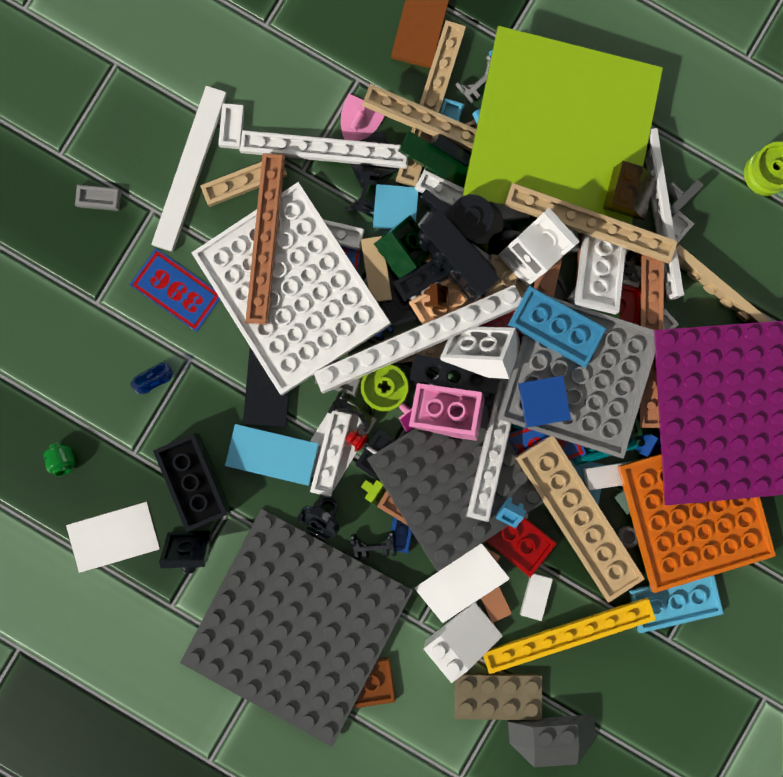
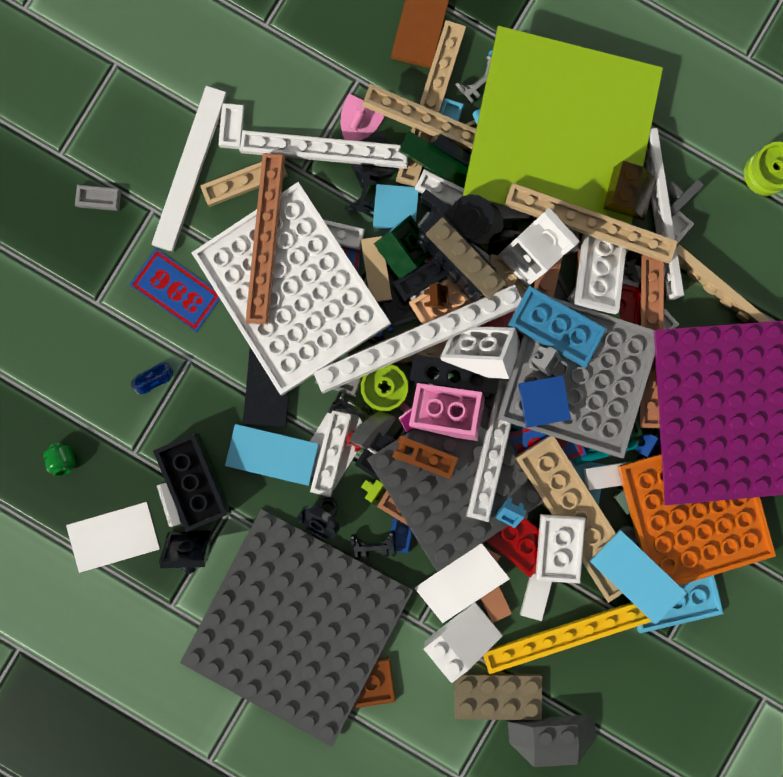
(168, 505): none -> white tile
(376, 424): none -> dark grey slope
(425, 457): none -> dark orange plate
(465, 258): none -> dark tan plate
(548, 361): none -> light grey tile
(560, 548): none -> white tile
(638, 577): none -> medium azure tile

